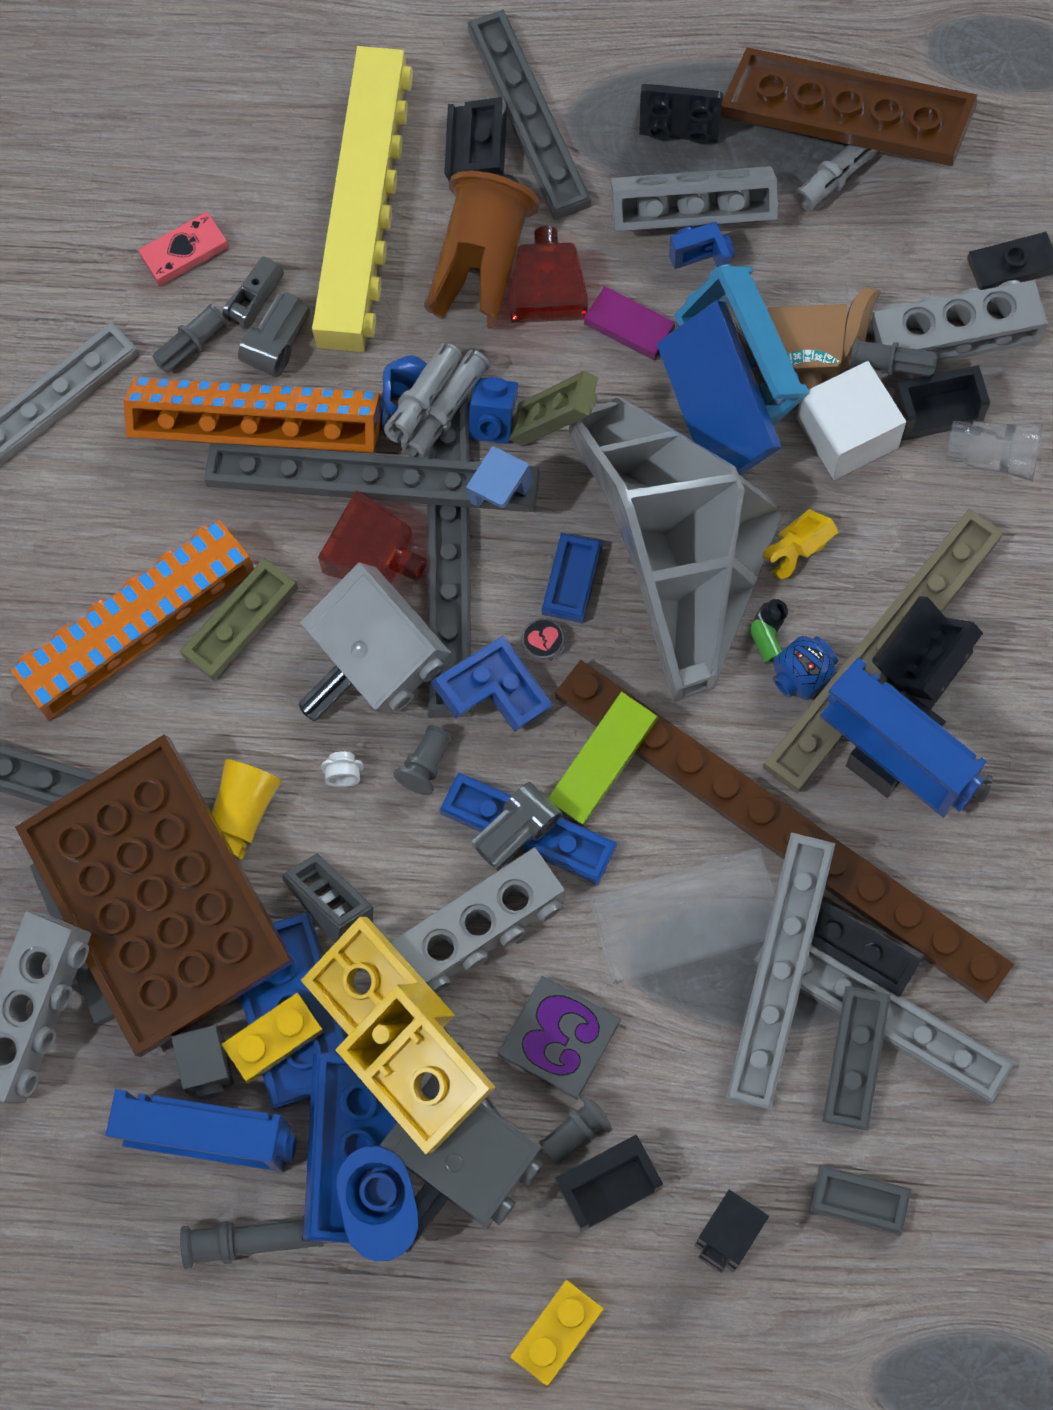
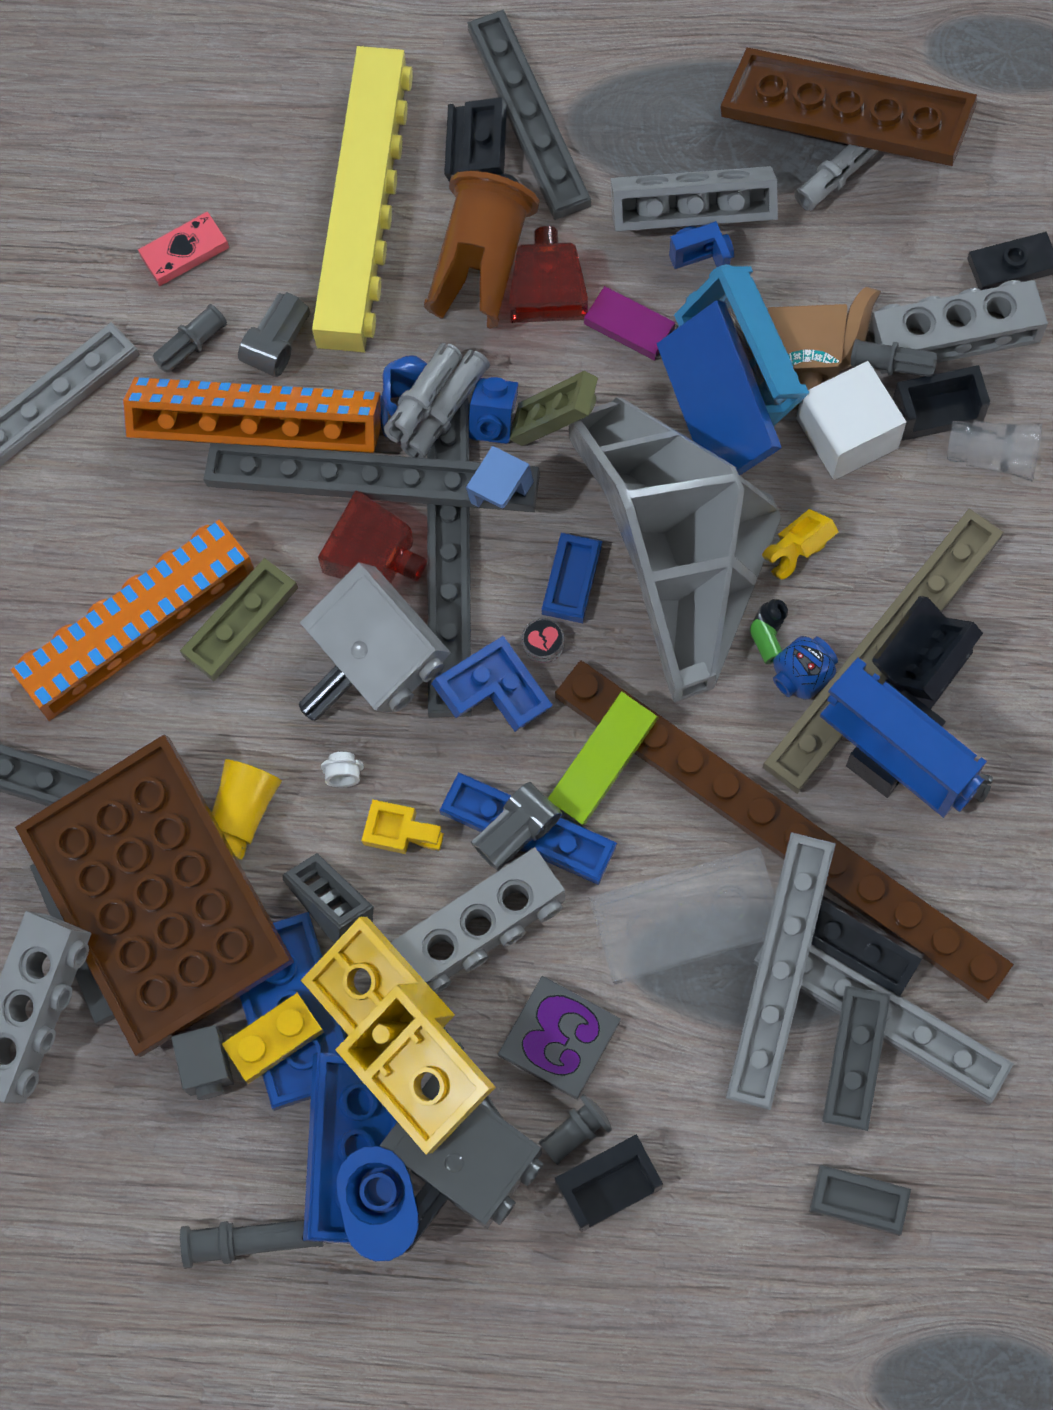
(201, 1131): blue door -> none
(254, 289): dark grey bar -> none
(394, 826): none -> yellow plate
(423, 763): dark grey pin -> none
(556, 1333): yellow plate -> none
(680, 113): black bracket -> none
(730, 1232): black brick -> none

